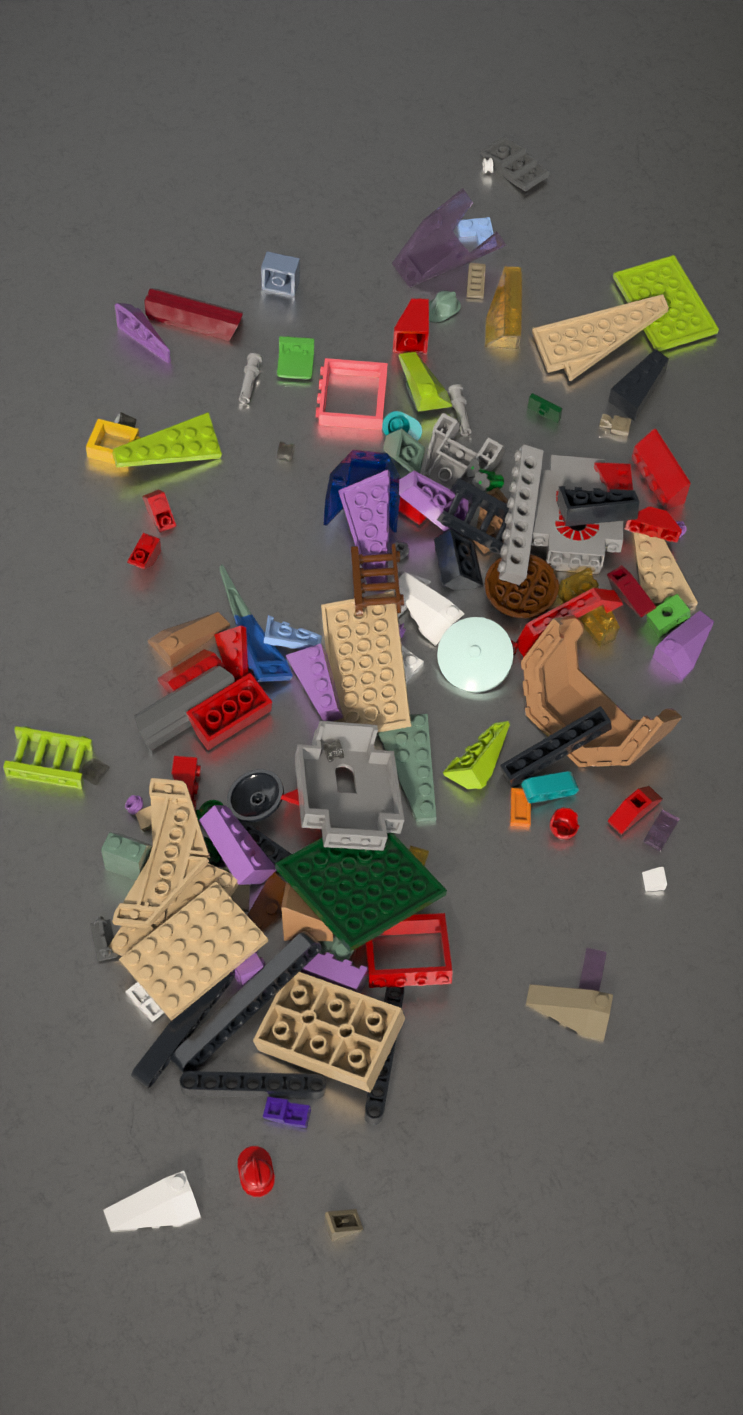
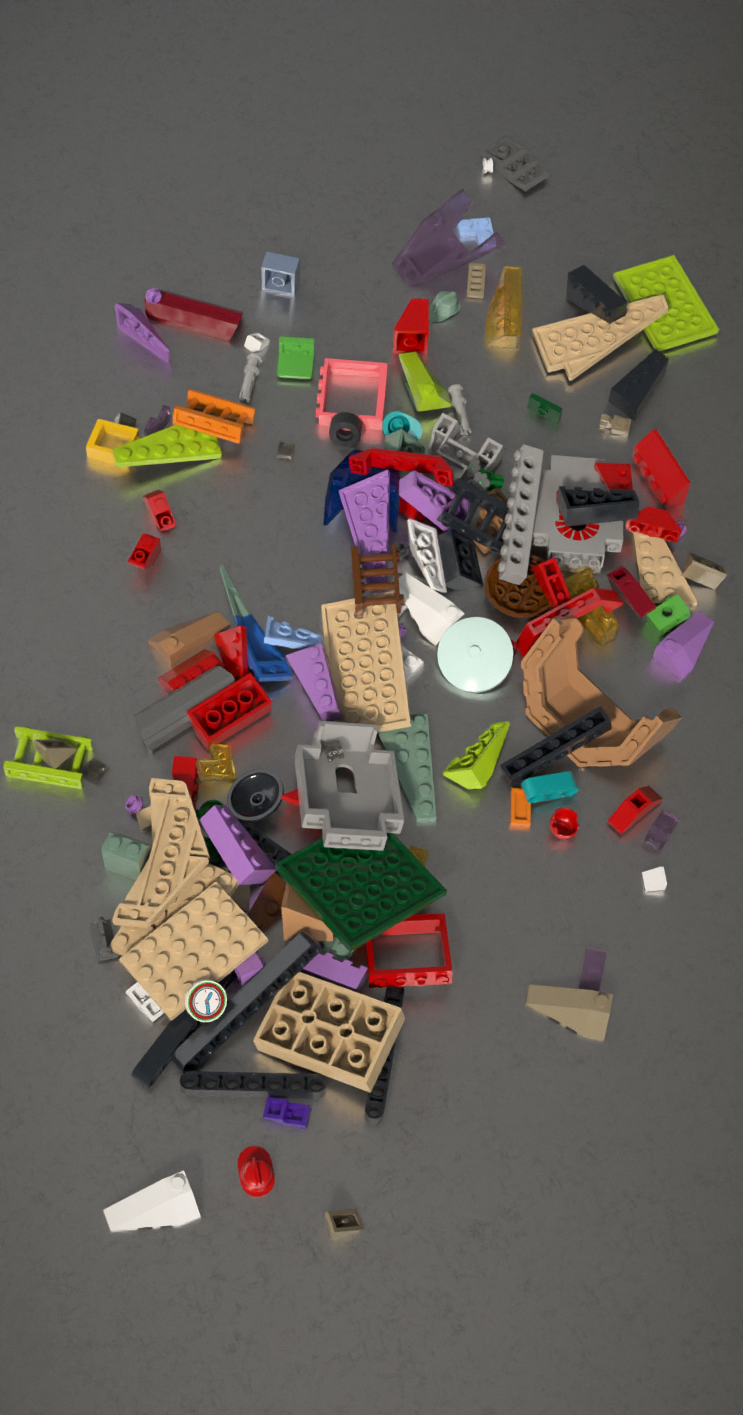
(54, 751): none -> dark tan slope
(153, 295): none -> medium lavender plate
(158, 424): none -> clear purple slope
(205, 1000): none -> tile
(210, 424): none -> orange fence
(220, 767): none -> clear yellow plate
(256, 342): none -> white slope
(348, 421): none -> black tyre
(405, 461): none -> red slope
(425, 549): none -> white wedge
(552, 582): none -> red slope
(594, 295): none -> black wedge
(703, 571): none -> dark tan slope

